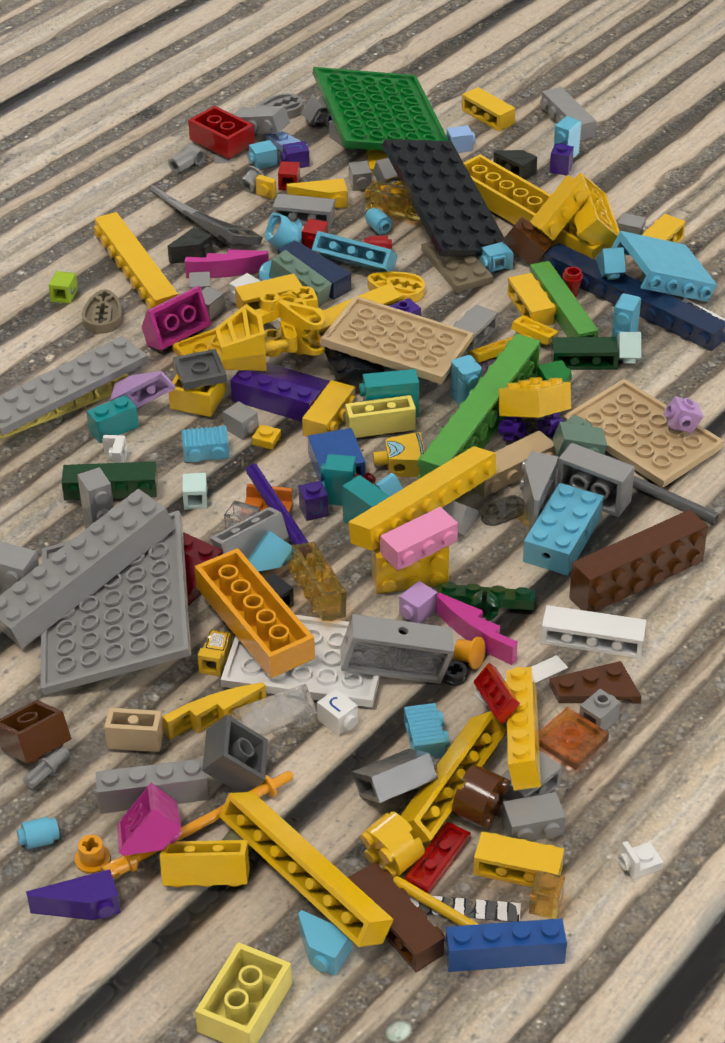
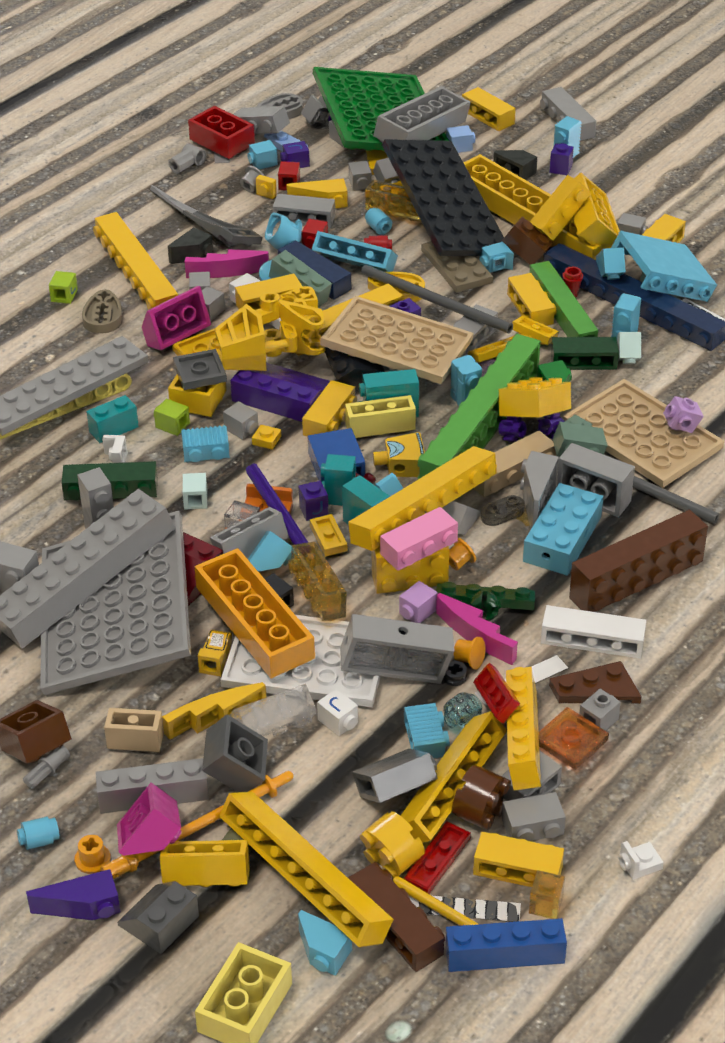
(143, 387): lavender slope -> none
(161, 915): none -> dark grey slope
(171, 417): none -> lime brick
(328, 535): none -> yellow plate
(423, 116): none -> light grey brick
(437, 299): none -> dark grey piece
(461, 554): none -> light orange piece
(461, 710): none -> clear light blue head

